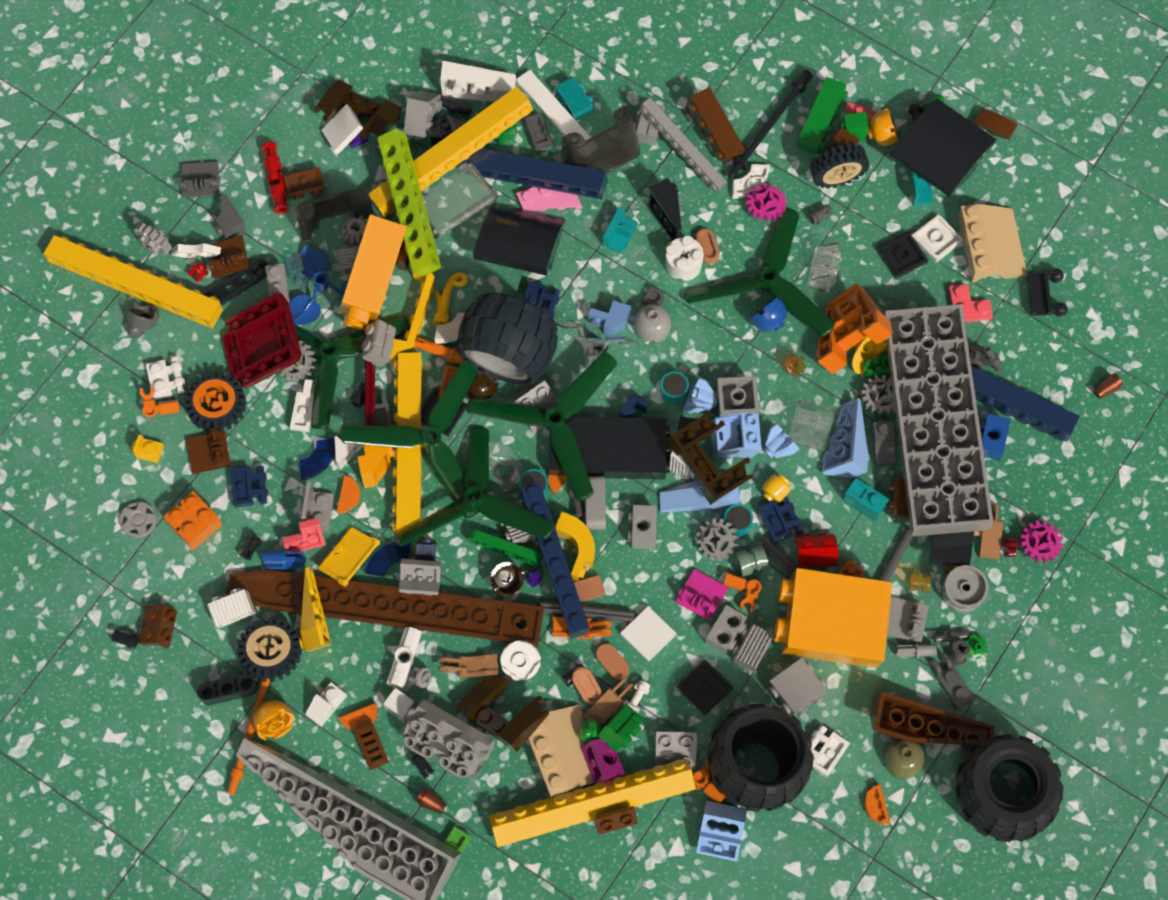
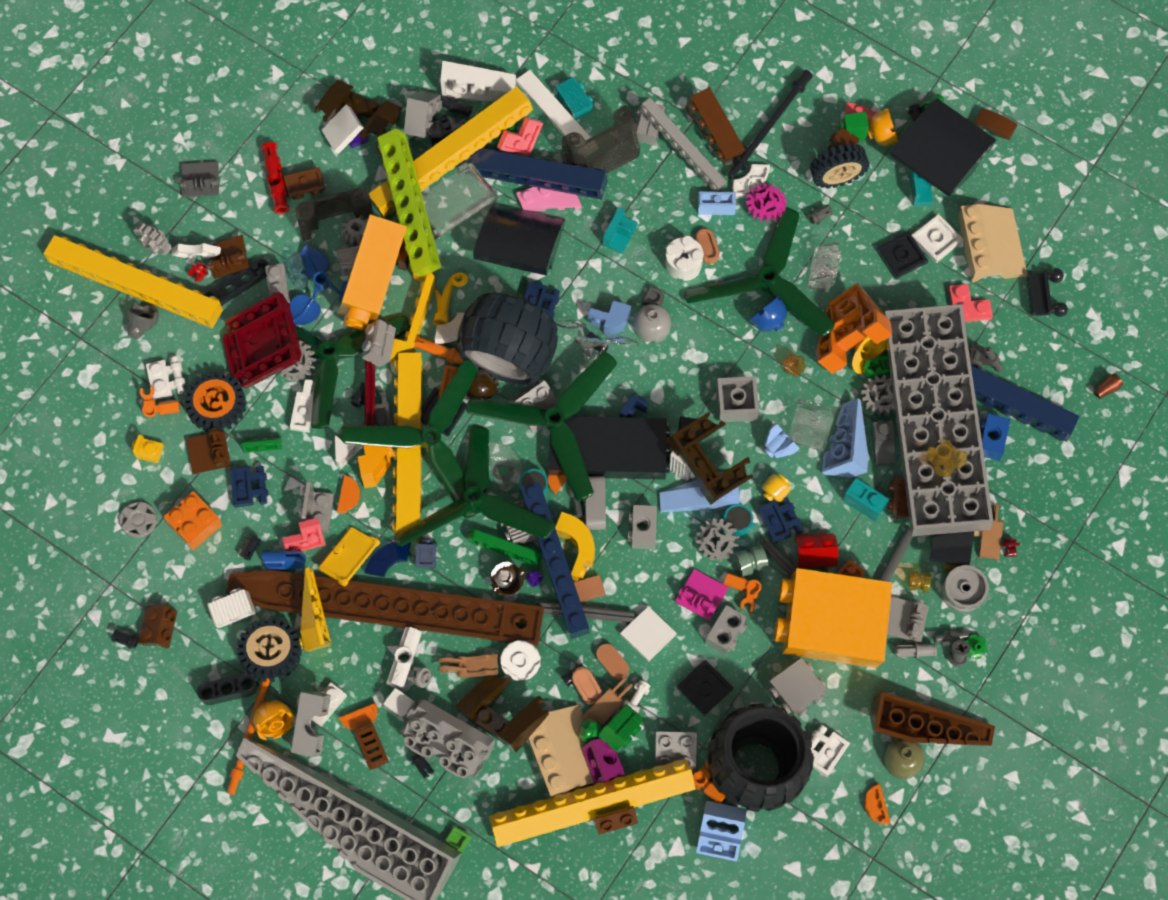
(229, 221): dark grey arch -> none
(261, 444): none -> green slope
(305, 739): none -> light grey arch
(319, 460): clear blue tile -> none
(420, 577): light grey bracket -> none
(430, 801): copper cone -> none
(521, 142): none -> coral plate
(538, 131): dark grey plate -> none
(560, 628): orange arm -> none
(665, 206): black slope -> none
(674, 387): piece -> none
(701, 397): light blue brick -> none
(716, 203): none -> light blue slope
(727, 443): light blue piece -> none
(752, 648): light grey brick -> none
(822, 116): green wedge -> none
(946, 457): none -> clear yellow plate
(952, 682): dark grey hinge -> none
(990, 814): black tyre -> none
(1048, 546): dark pink gear -> none

